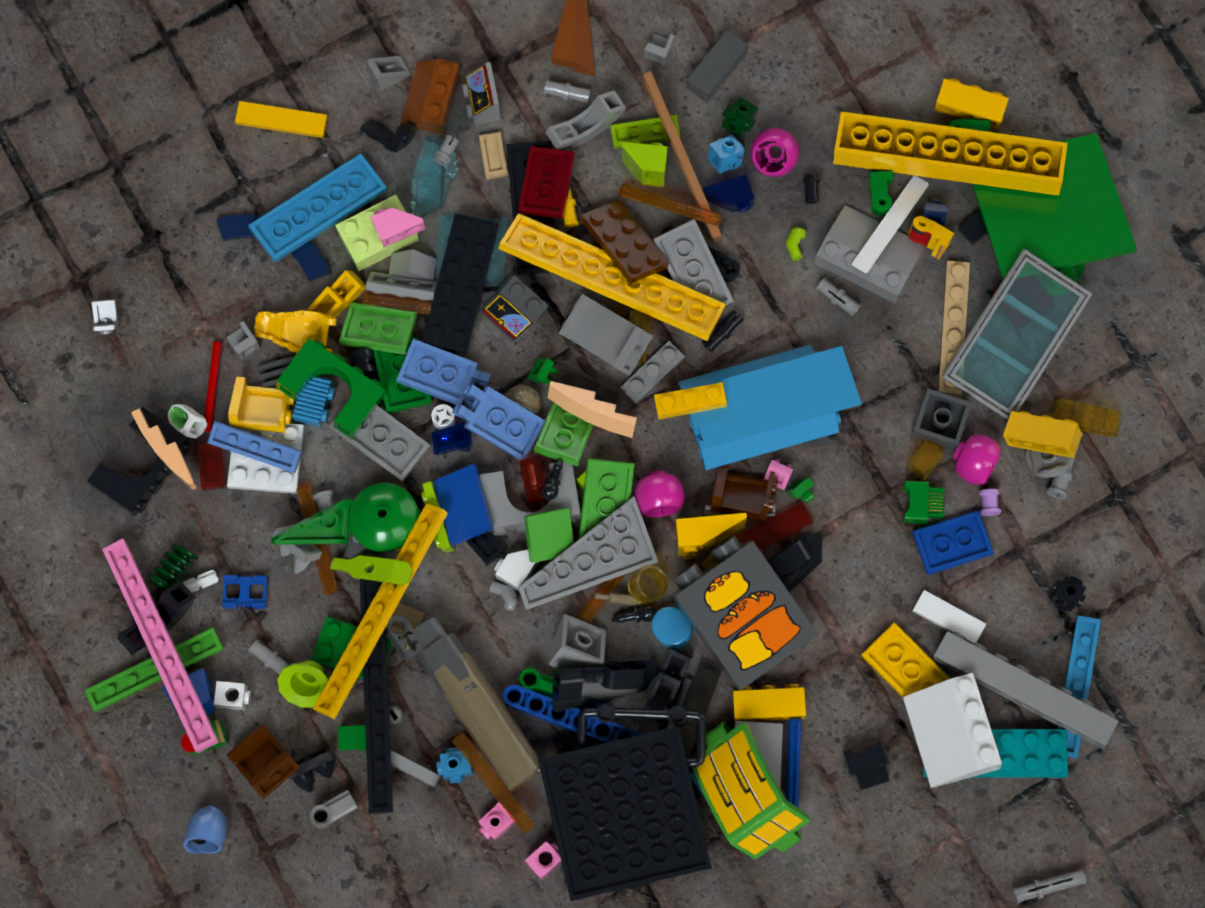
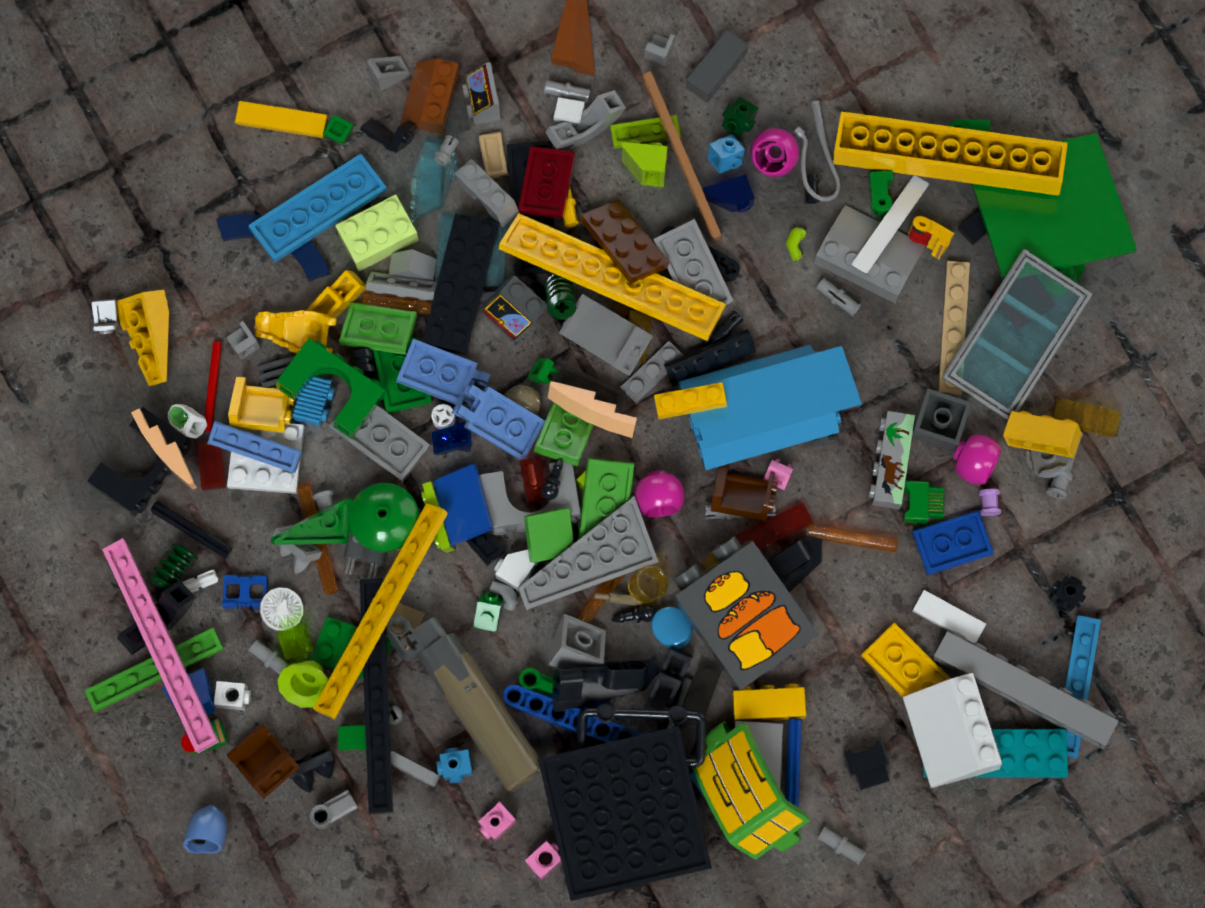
(147, 323): none -> yellow wedge
(191, 529): none -> black axle
(281, 609): none -> white wheel
(295, 642): none -> clear neon green brick
(338, 130): none -> green plate
(384, 569): lime piece -> none
(395, 225): bright pink slope -> none
(488, 612): none -> bracket
(491, 195): none -> light grey arch
(493, 783): clear orange axle -> none
(560, 297): none -> dark green piece
(568, 110): none -> white panel
(670, 205): clear orange axle -> none
(702, 533): yellow slope -> none
(710, 357): none -> black plate
(800, 489): green tile -> none
(822, 137): none -> light grey piece
(841, 845): none -> light grey pin
(852, 538): none -> clear orange axle
(893, 460): none -> brick
(926, 460): clear yellow brick -> none
(936, 211): dark blue tile -> none
(971, 102): yellow brick -> none
(1022, 893): light grey pin -> none

